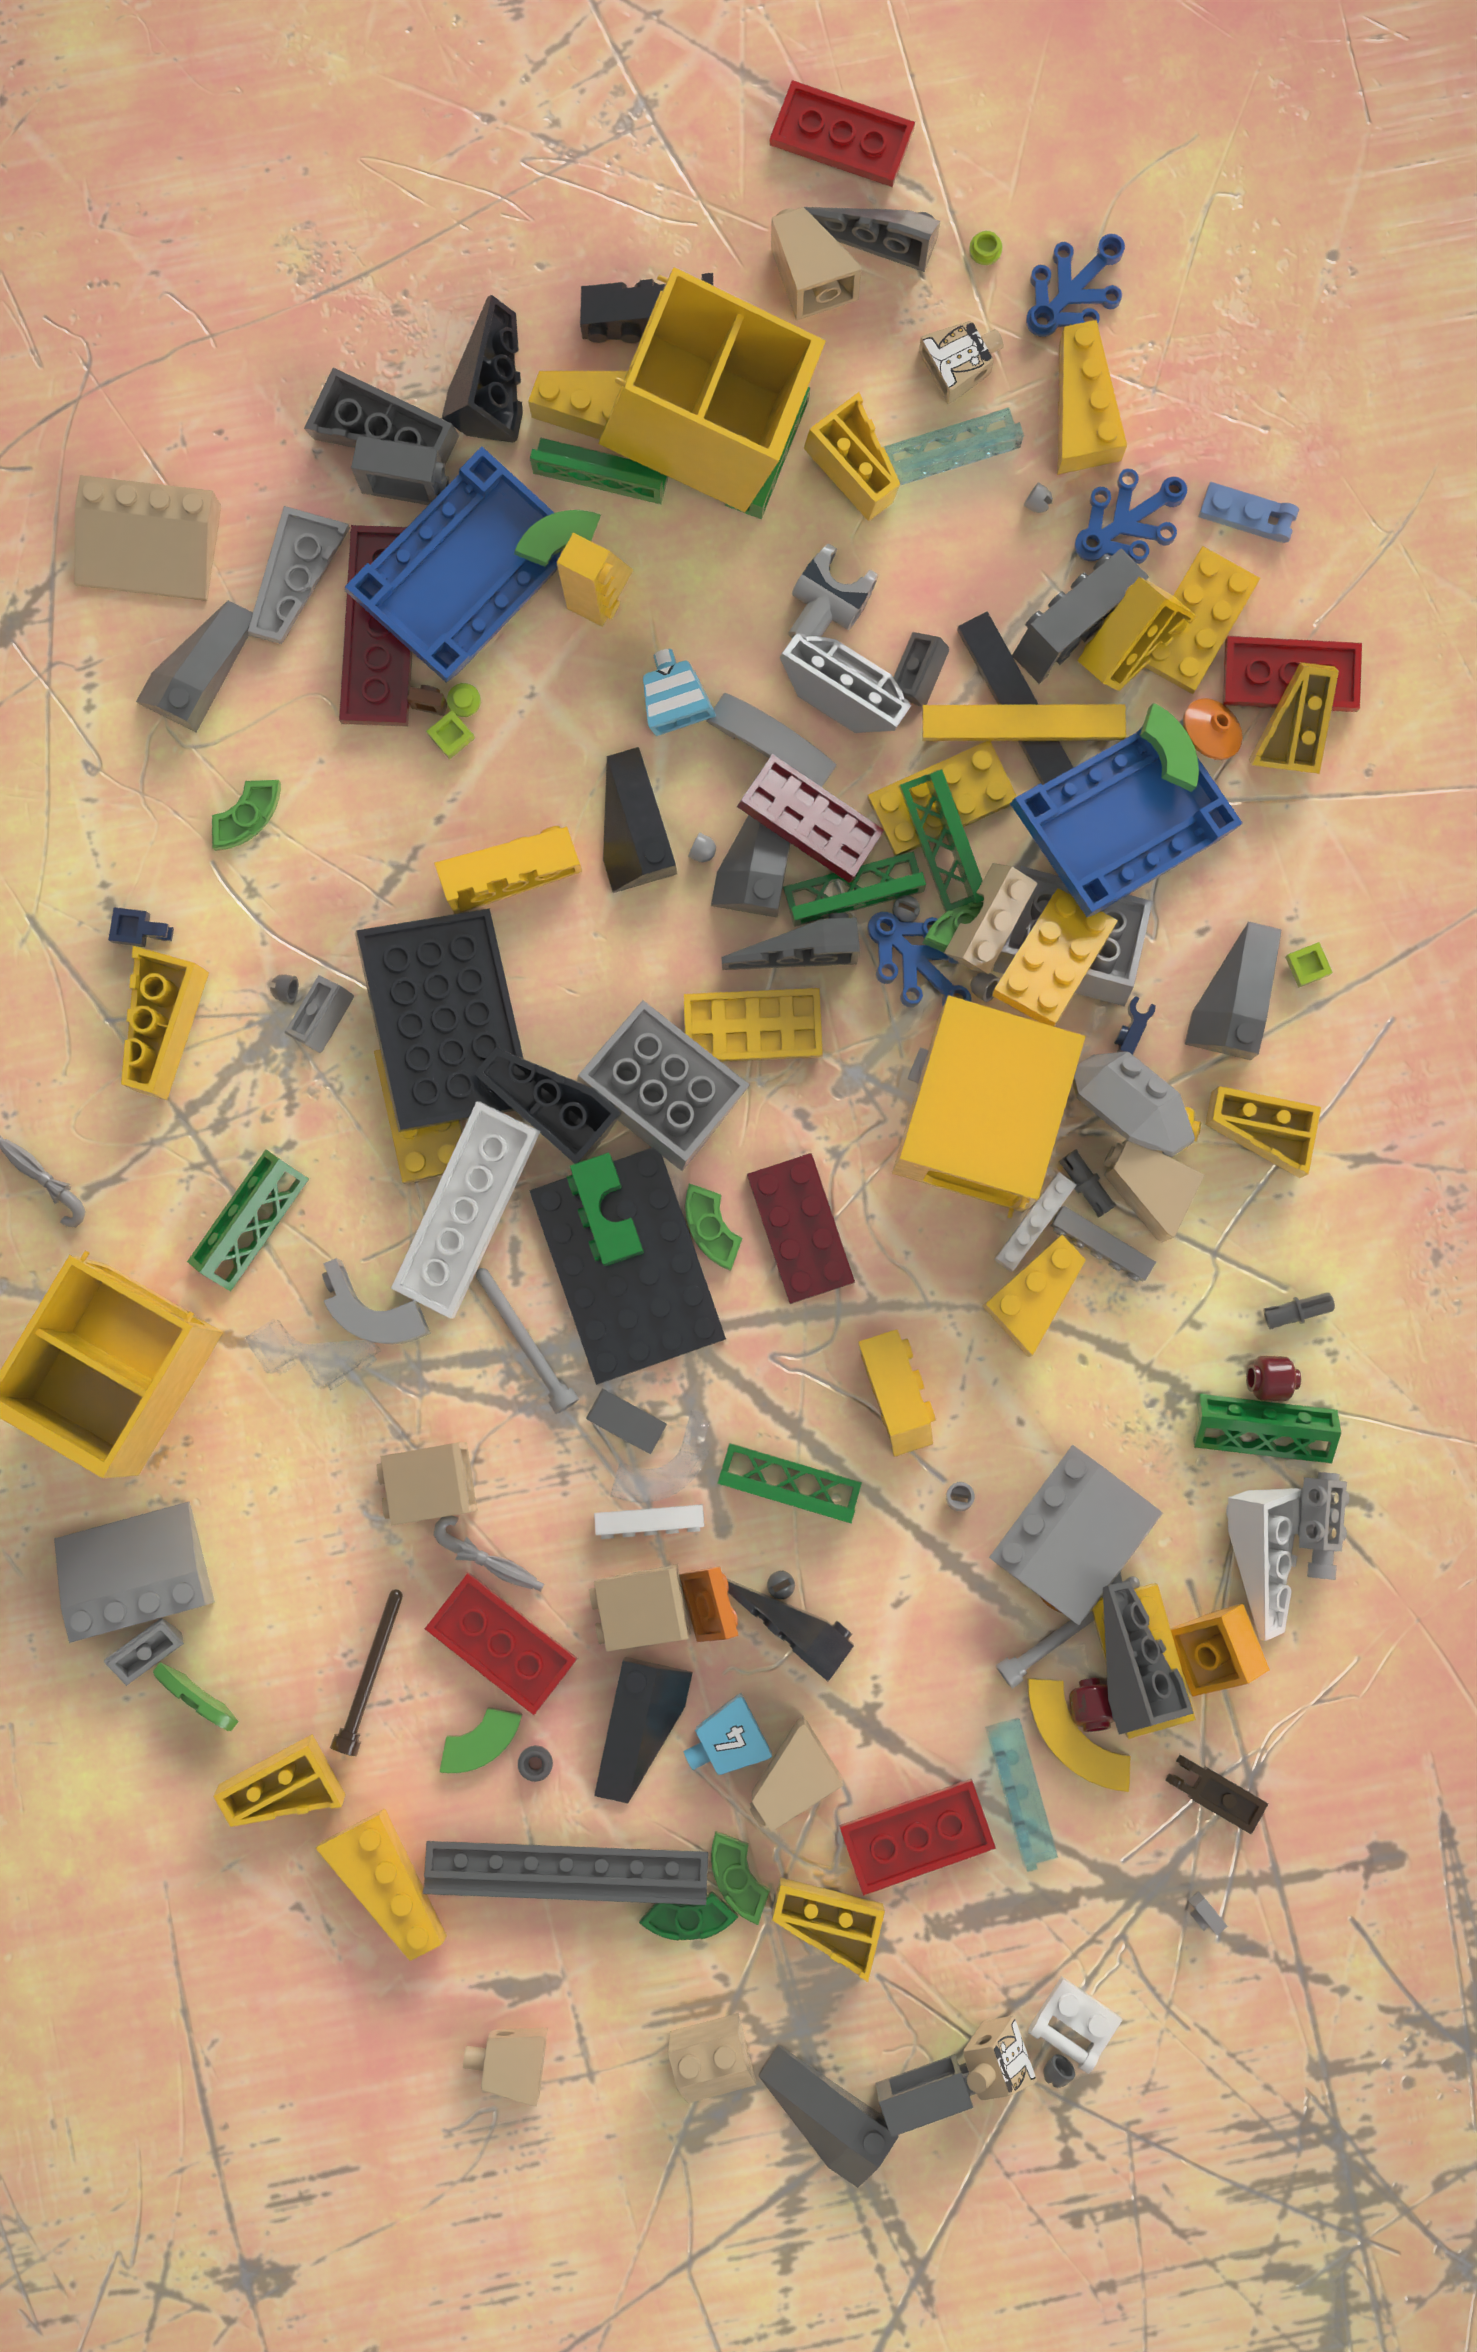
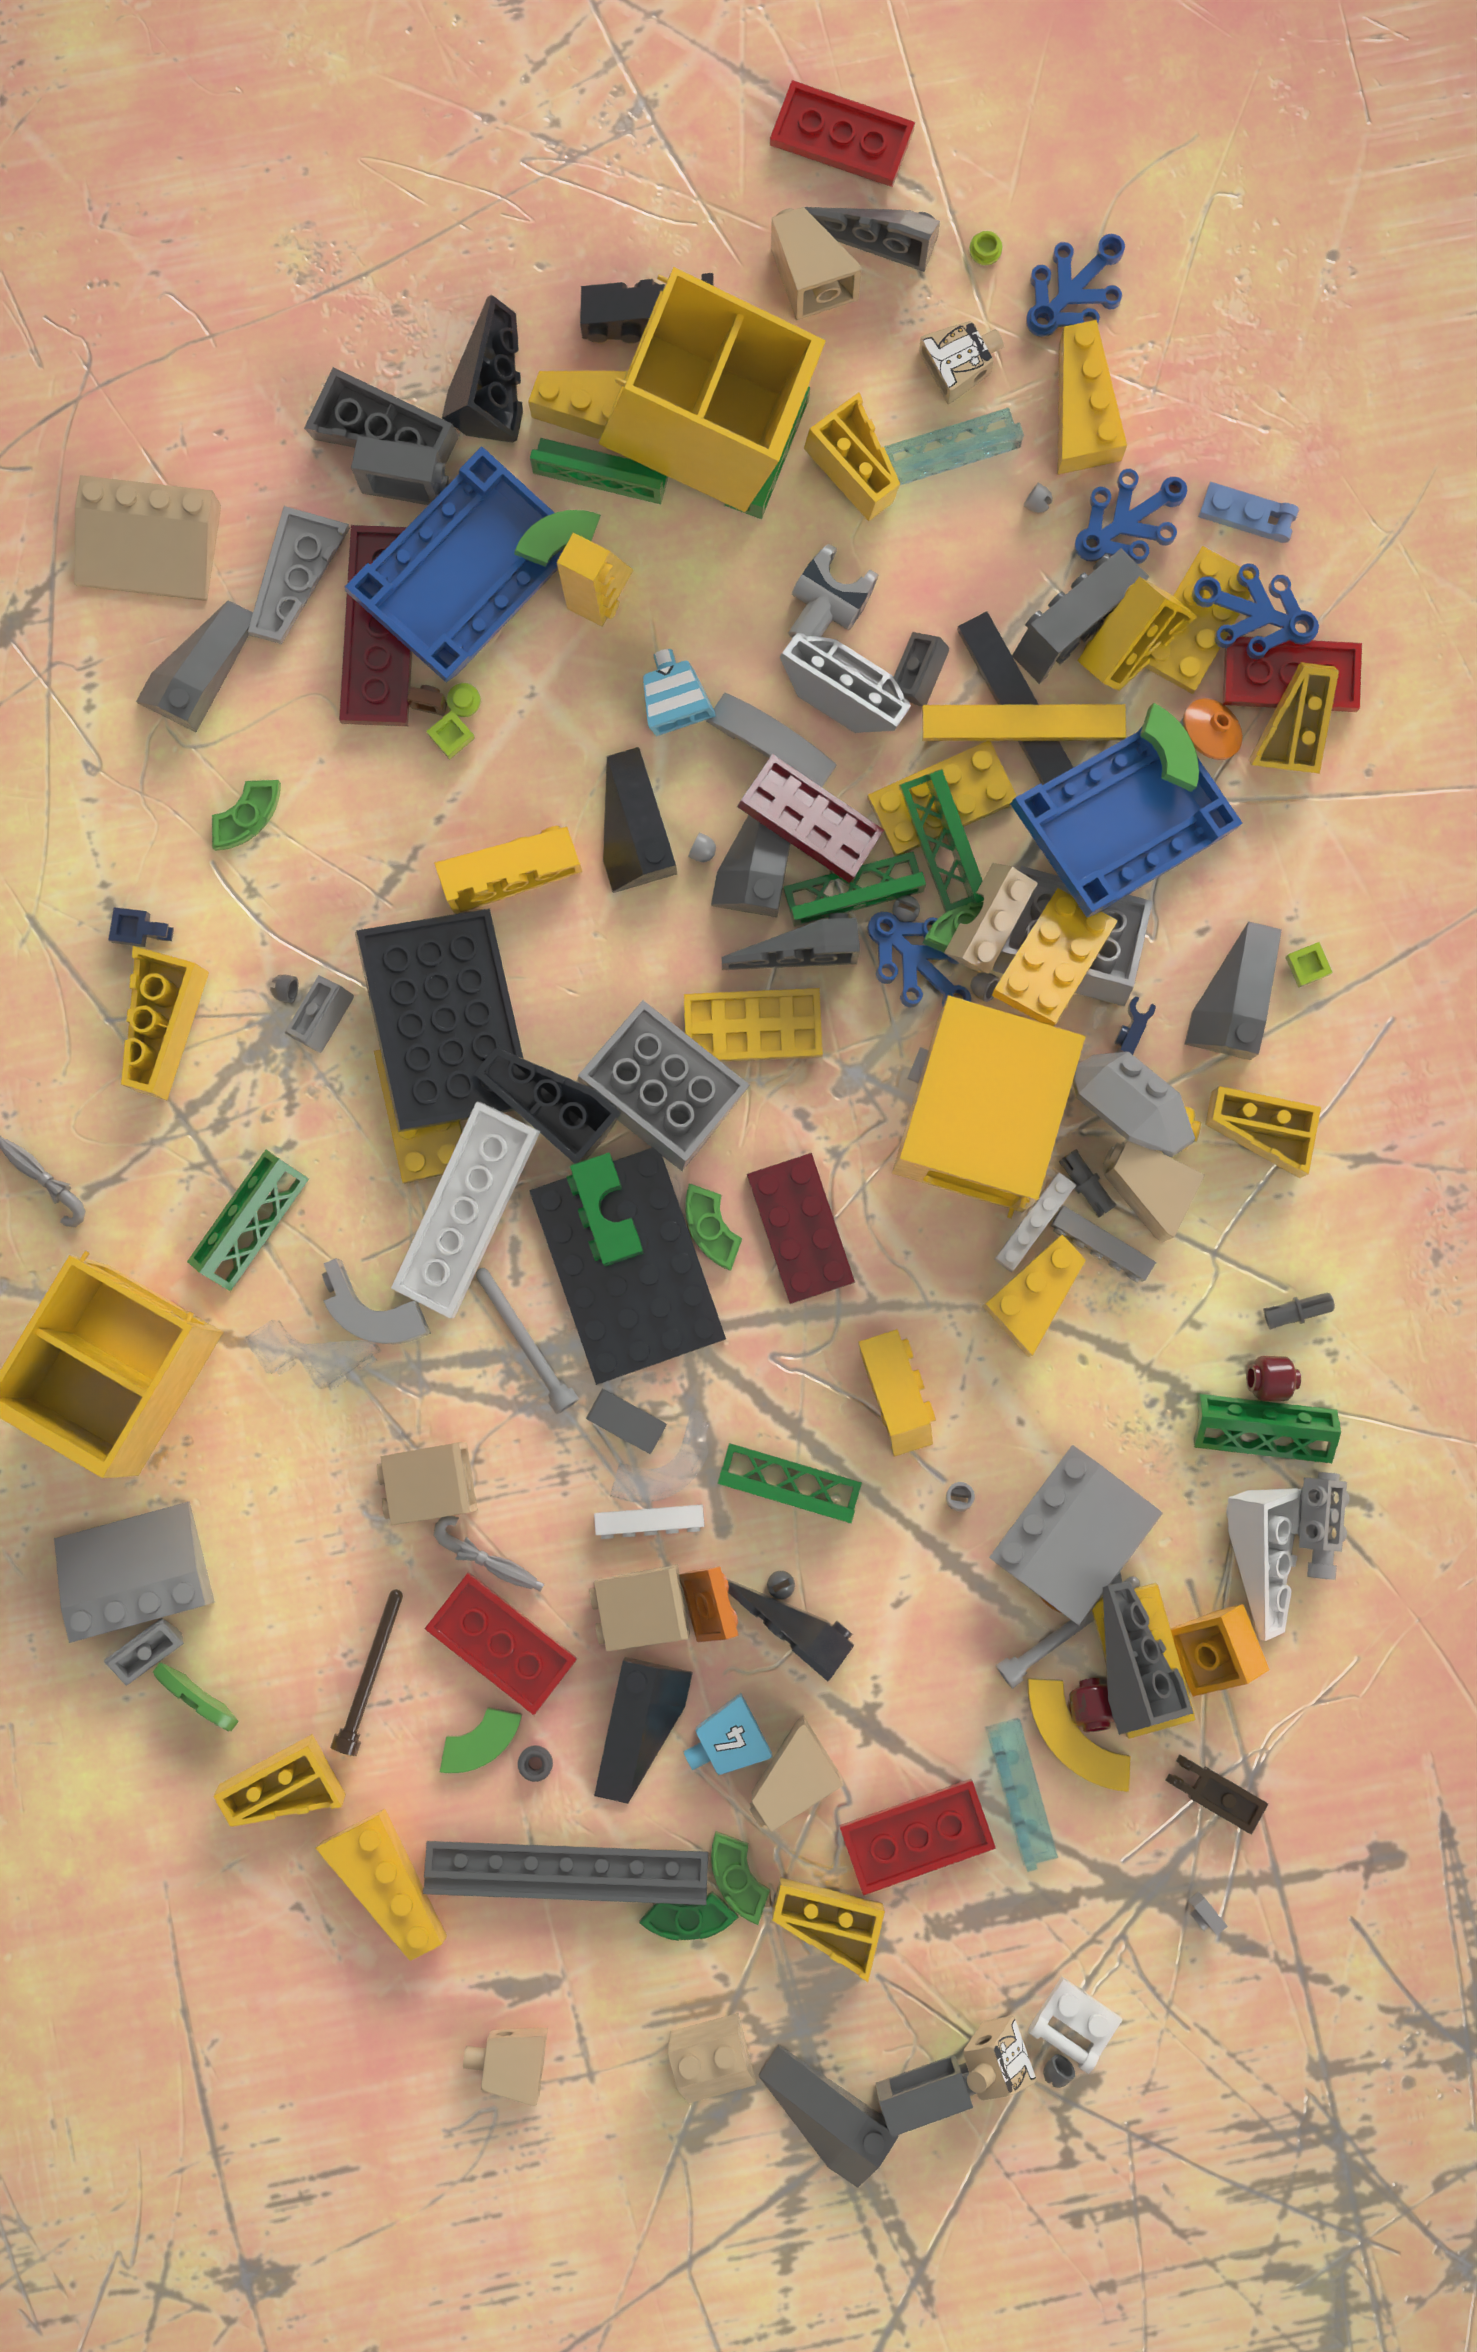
(1260, 612): none -> blue plant

